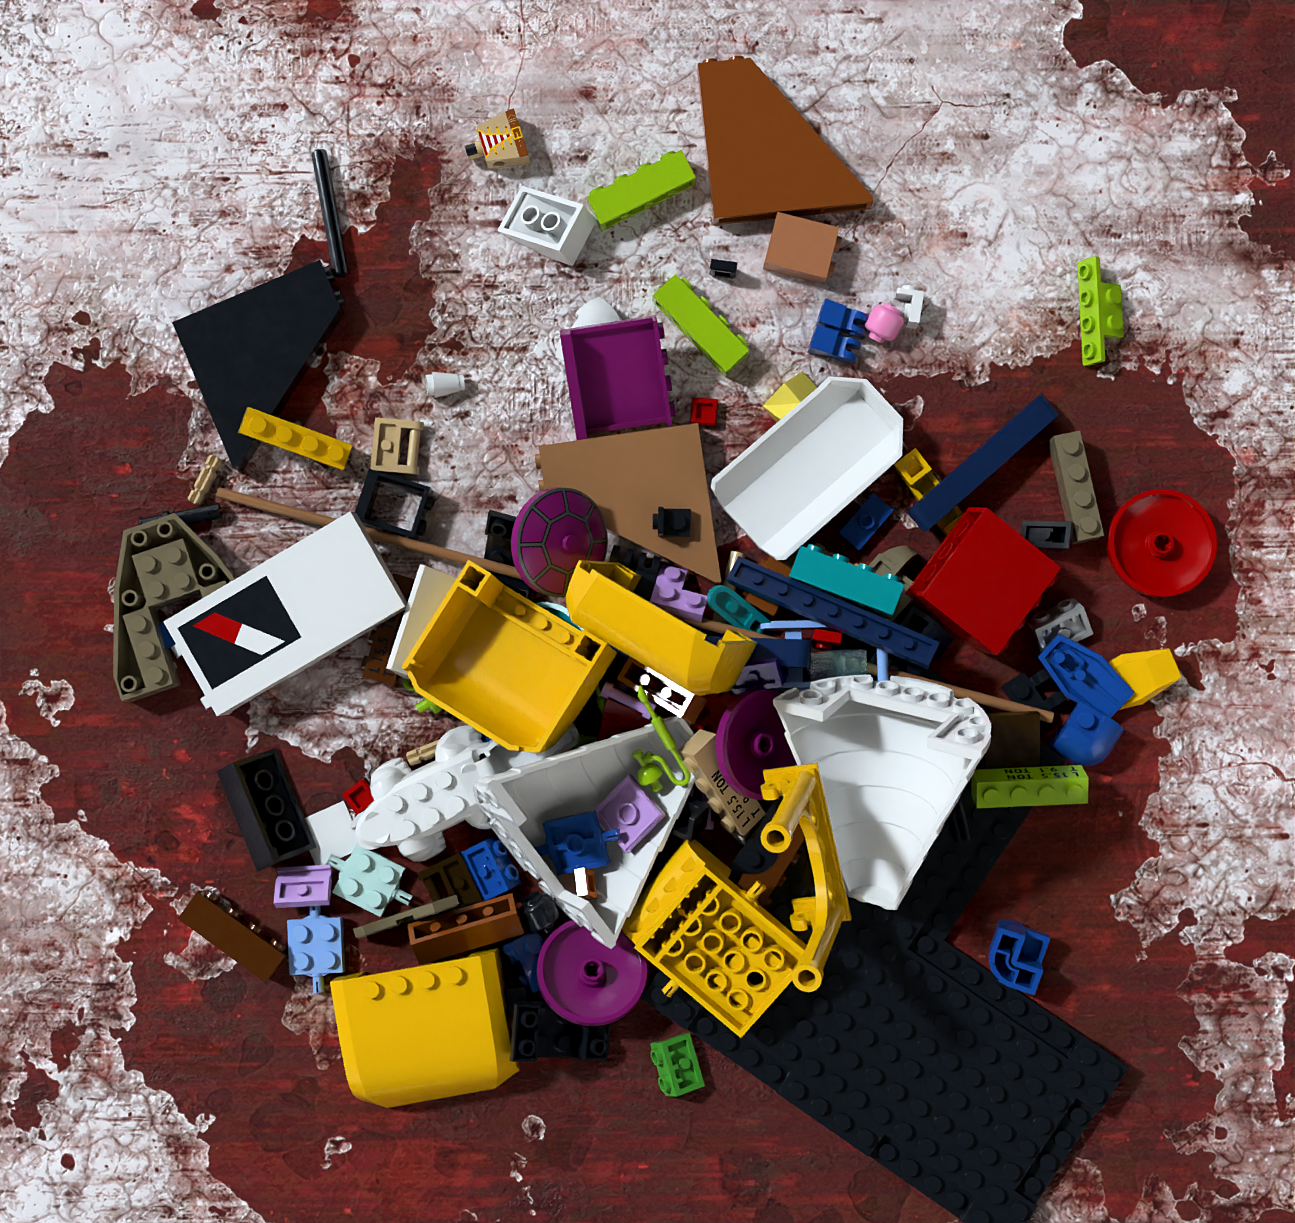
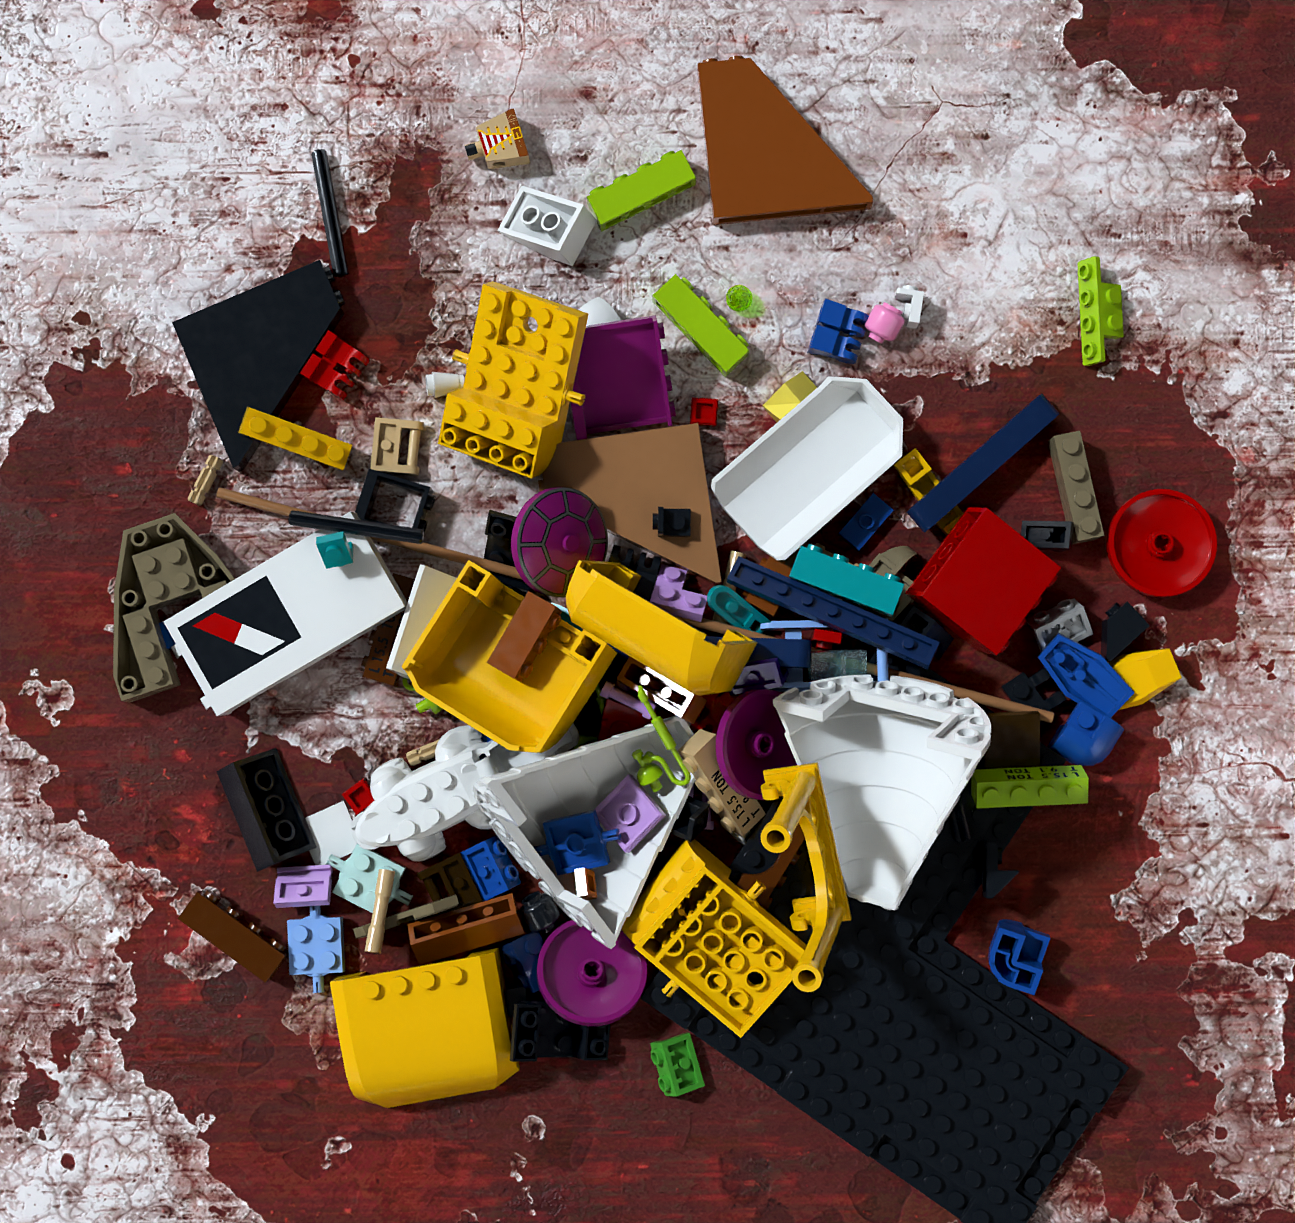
(190, 516): black pin -> none
(333, 353): none -> red legs
(335, 549): none -> teal bracket
(356, 527): none -> black axle
(382, 894): none -> tan piece
(515, 381): none -> yellow piece
(525, 637): none -> dark orange brick
(723, 268): black tile -> none
(739, 298): none -> clear neon green plate
(802, 248): nougat brick -> none
(993, 878): none -> black slope
(1120, 629): none -> black slope

